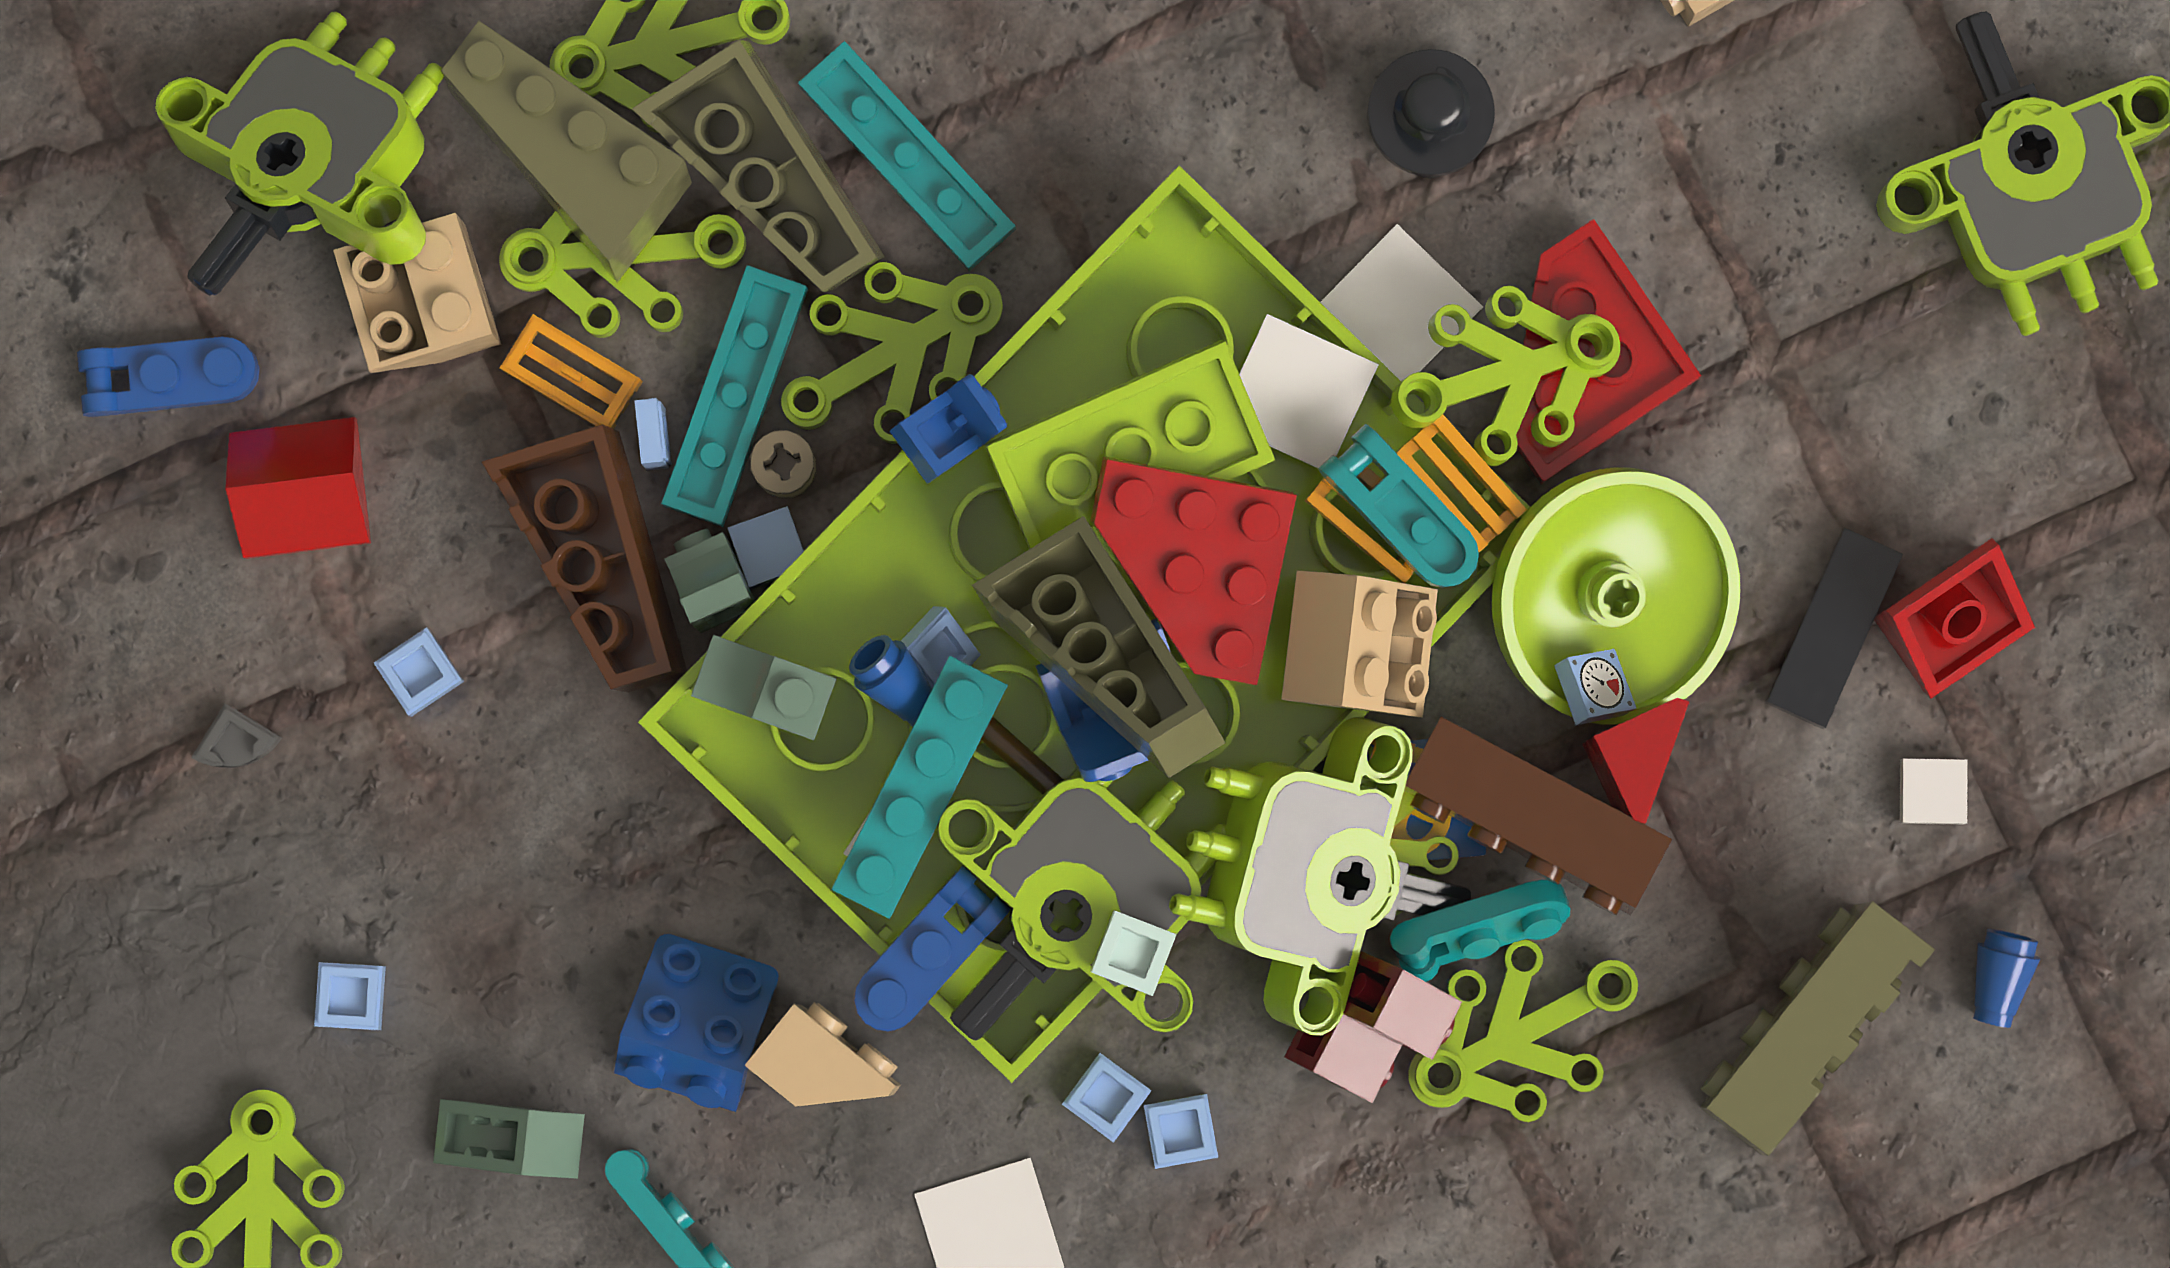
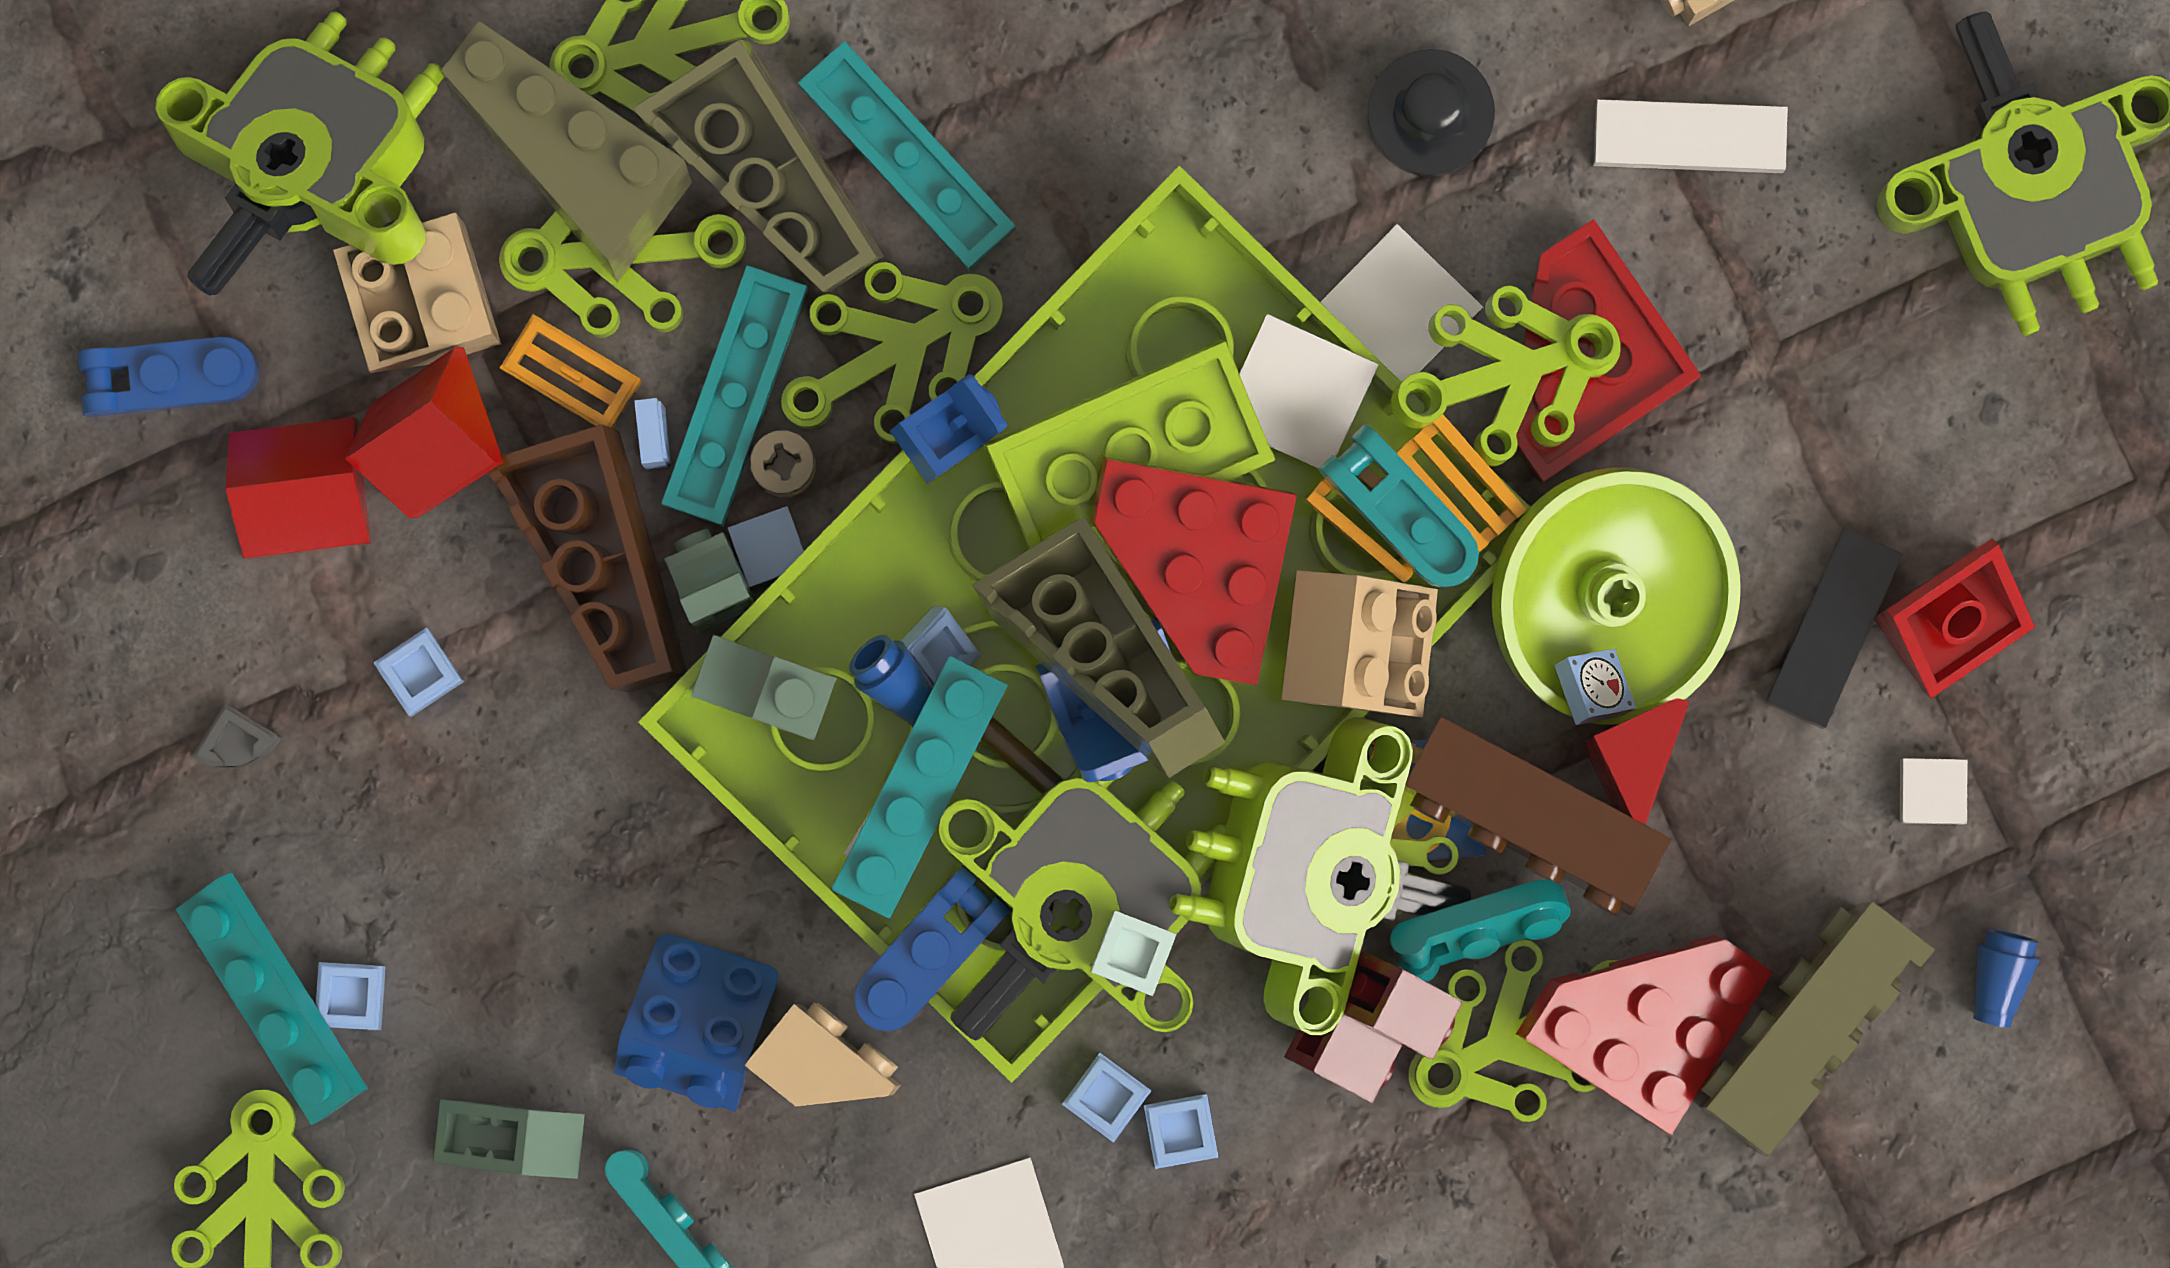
(271, 998): none -> teal plate
(427, 437): none -> red slope
(1648, 1023): none -> plate
(1690, 136): none -> white tile

